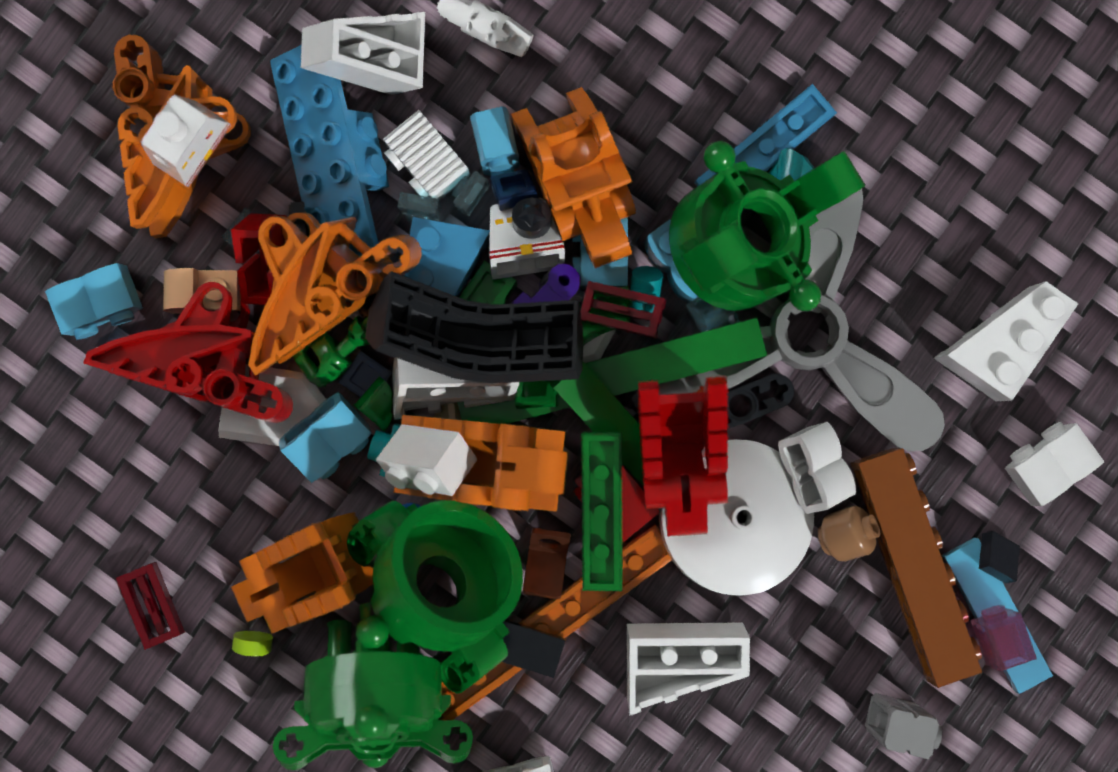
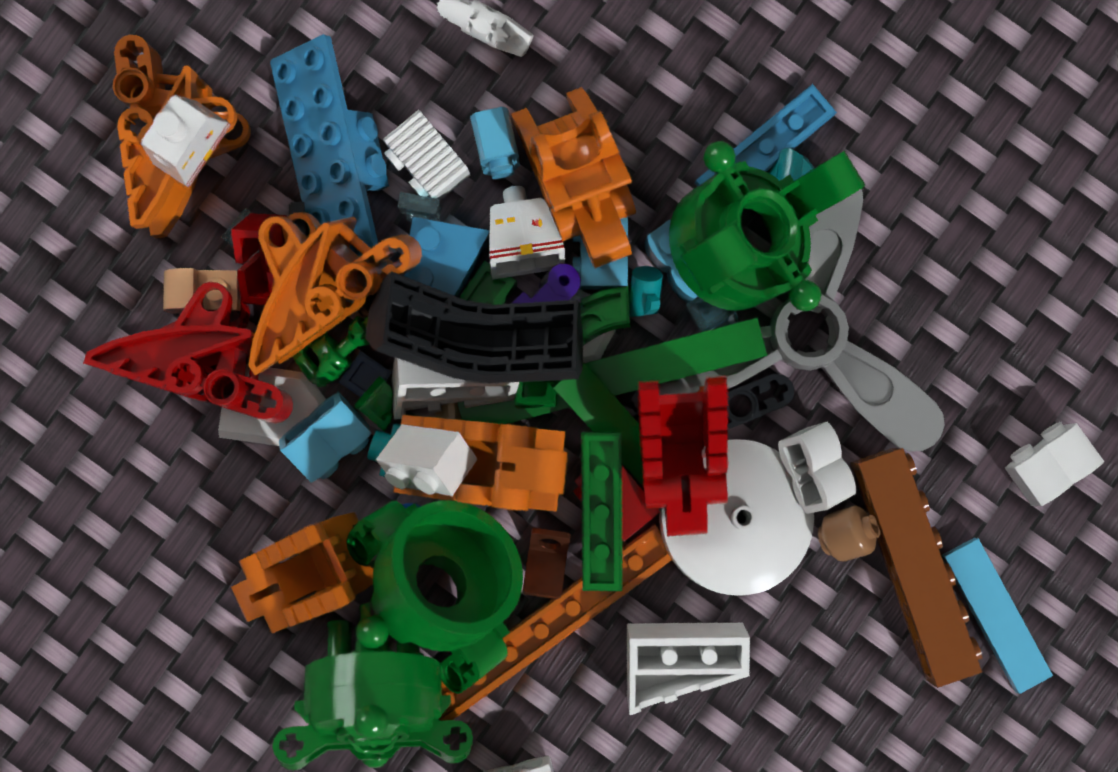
(94, 300): medium azure brick -> none
(137, 612): dark red tile -> none
(252, 643): lime tile -> none
(368, 51): white wedge -> none
(469, 192): clear light blue plate -> none
(512, 188): dark blue tile -> none
(531, 218): black tile -> none
(533, 649): black tile -> none
(654, 318): dark red tile -> none
(903, 726): light grey brick -> none
(999, 557): black tile -> none
(1003, 638): clear pink brick -> none
(1010, 342): white wedge -> none

